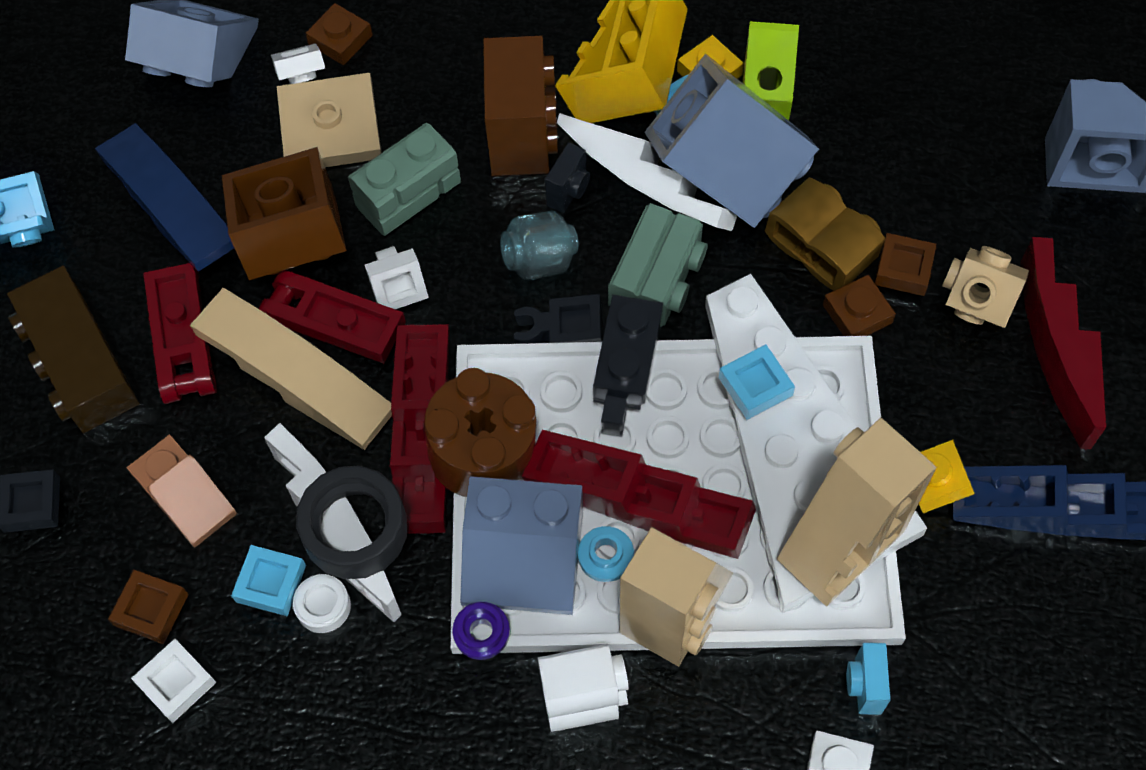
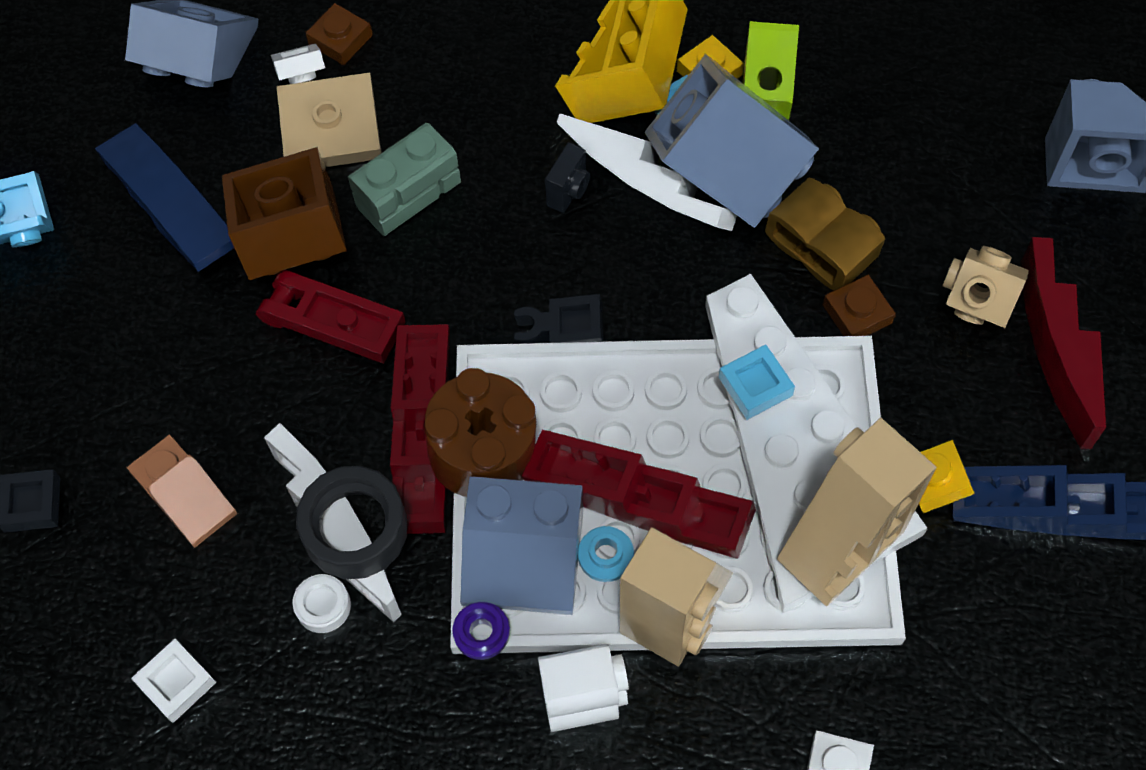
(70, 351): dark brown brick -> none
(148, 606): reddish brown plate -> none
(173, 305): dark red plate -> none
(268, 580): medium azure plate -> none
(294, 368): tan slope -> none
(396, 278): white tile -> none
(519, 105): reddish brown brick -> none
(539, 245): clear light blue head -> none
(626, 359): black hinge -> none
(660, 259): sand green brick -> none
(869, 678): medium azure plate -> none
(905, 264): reddish brown plate -> none

